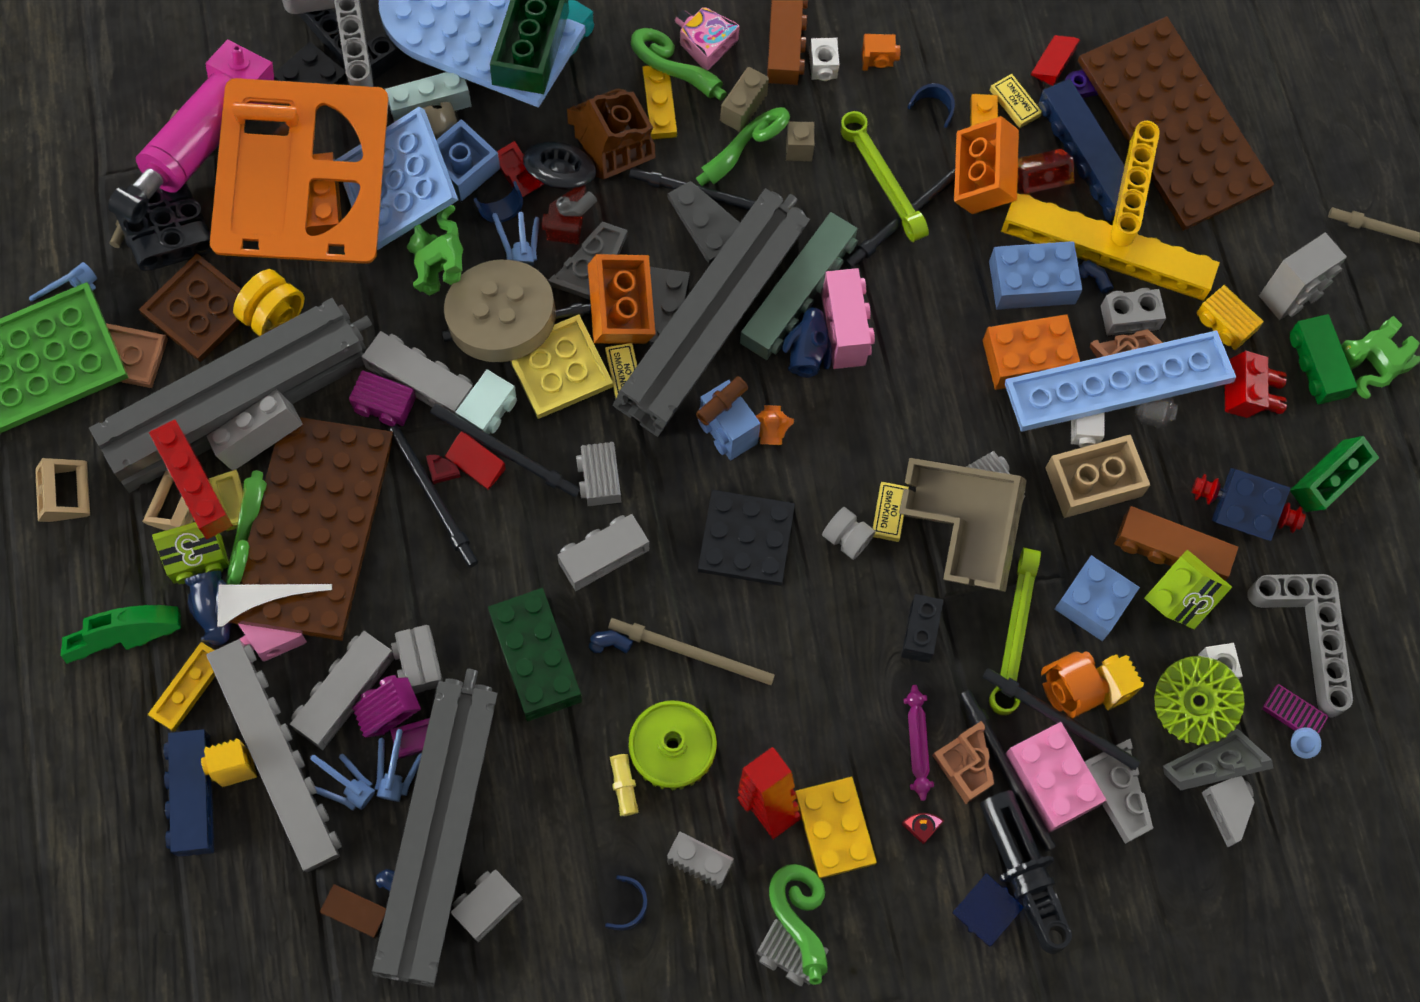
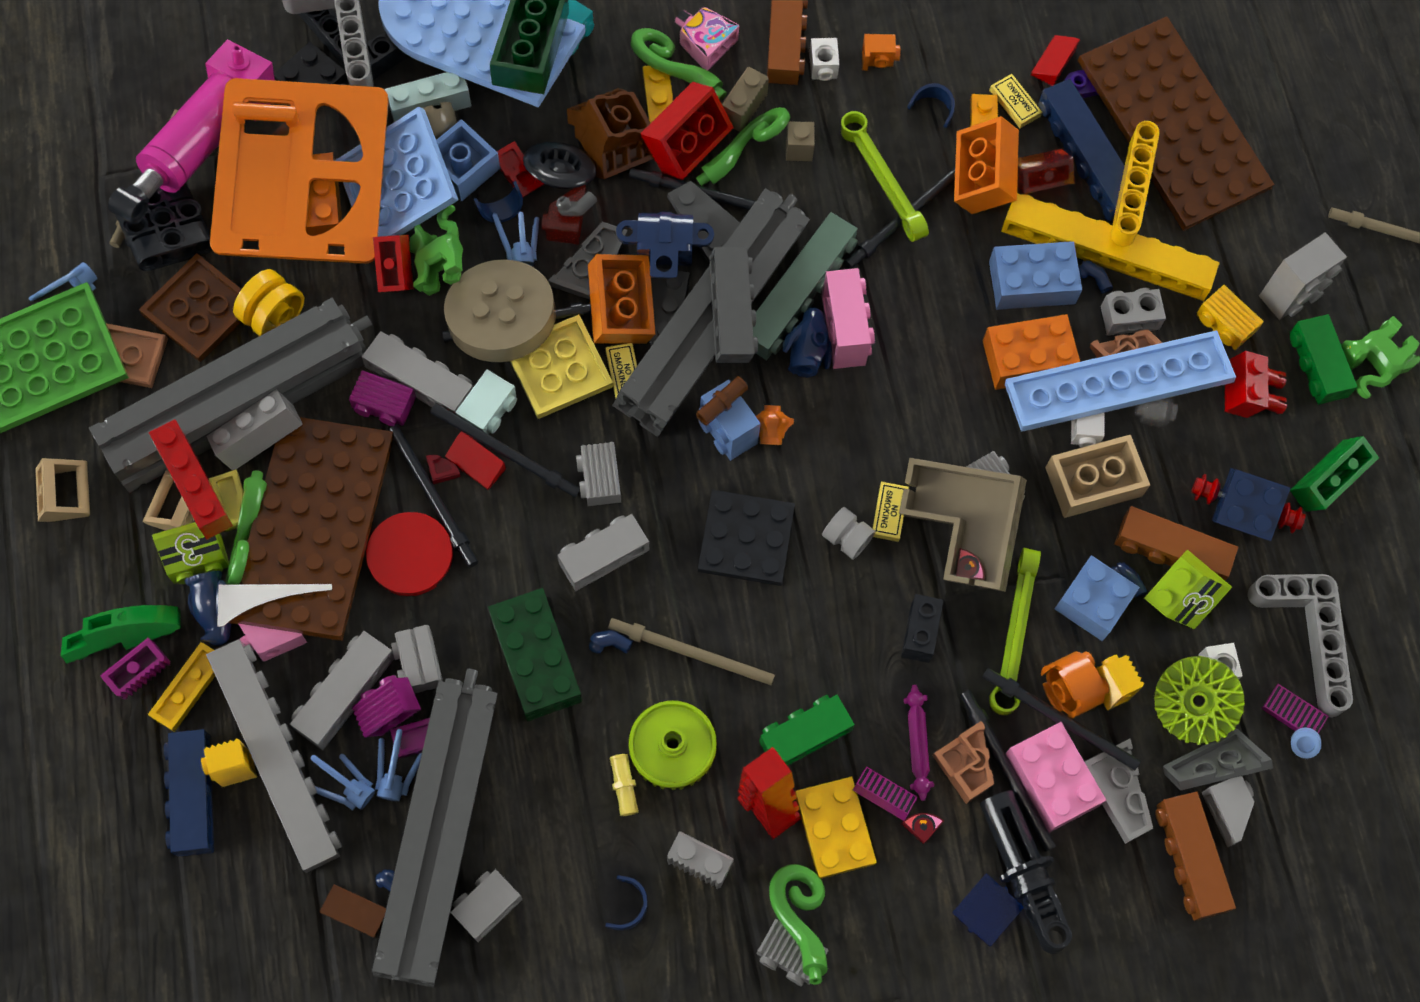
(135, 669): none -> magenta brick
(393, 263): none -> red brick
(409, 553): none -> red tile
(665, 239): none -> dark blue piece
(687, 130): none -> red brick
(732, 305): none -> dark grey brick
(808, 729): none -> green brick
(885, 793): none -> magenta tile
(970, 566): none -> tile
(1131, 575): none -> dark blue arm
(1195, 856): none -> dark orange brick

